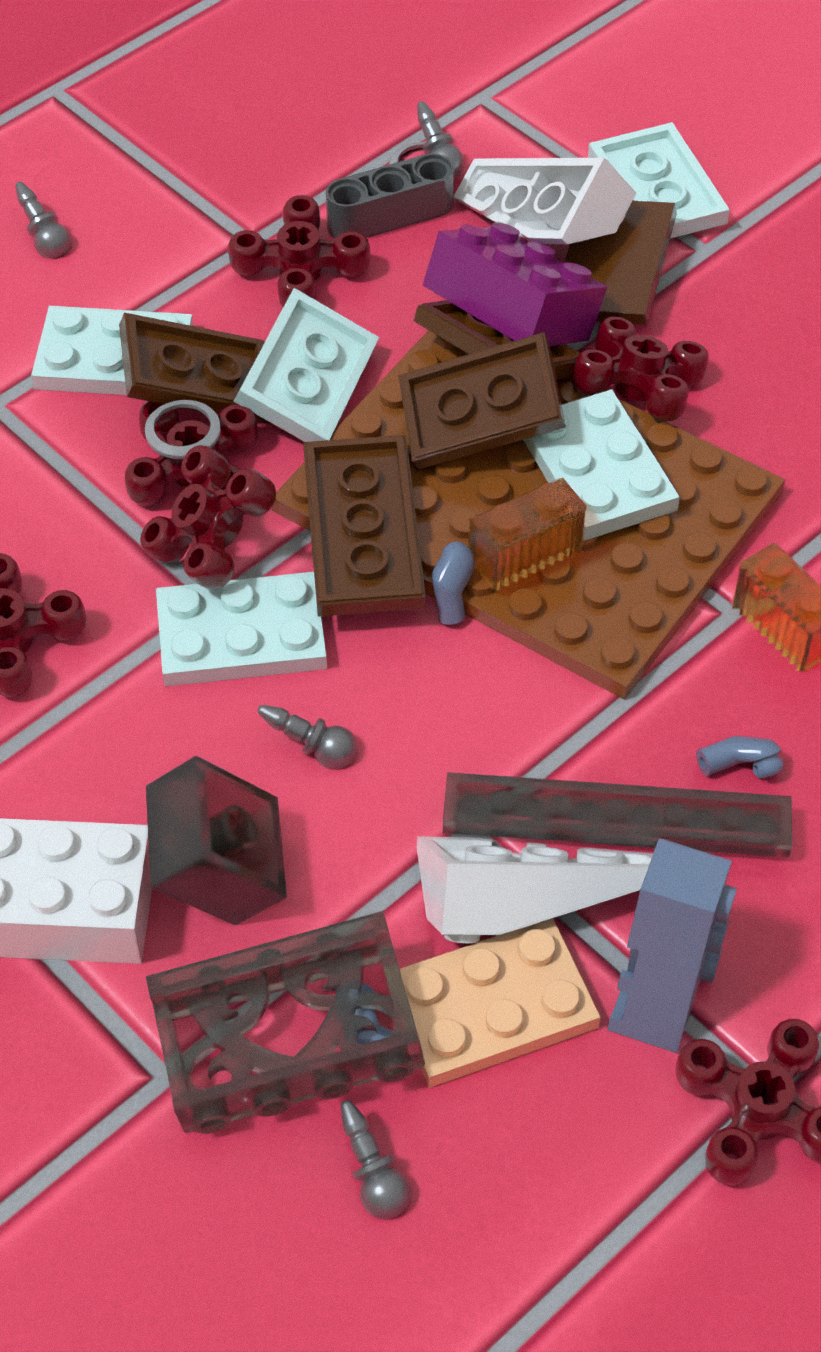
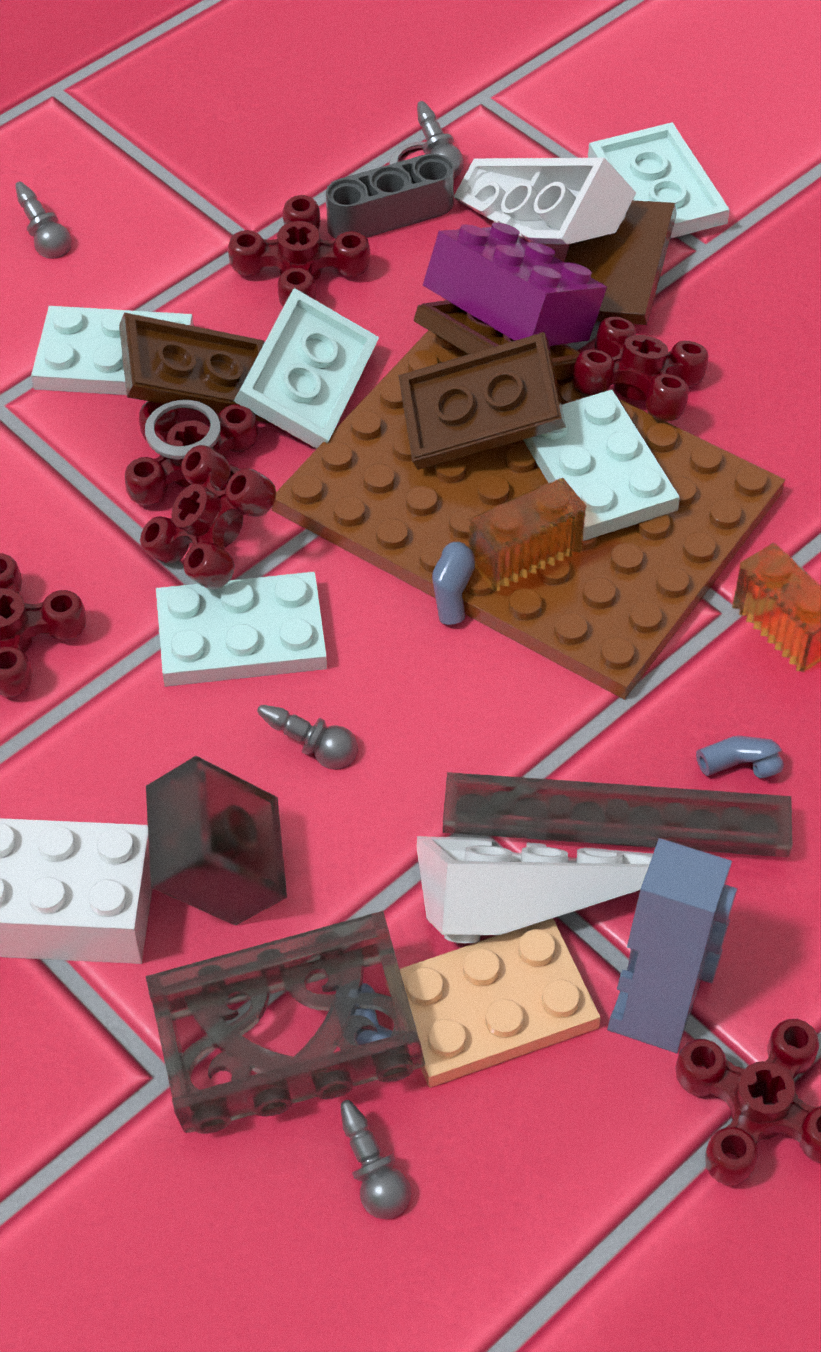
(363, 526): reddish brown tile -> none

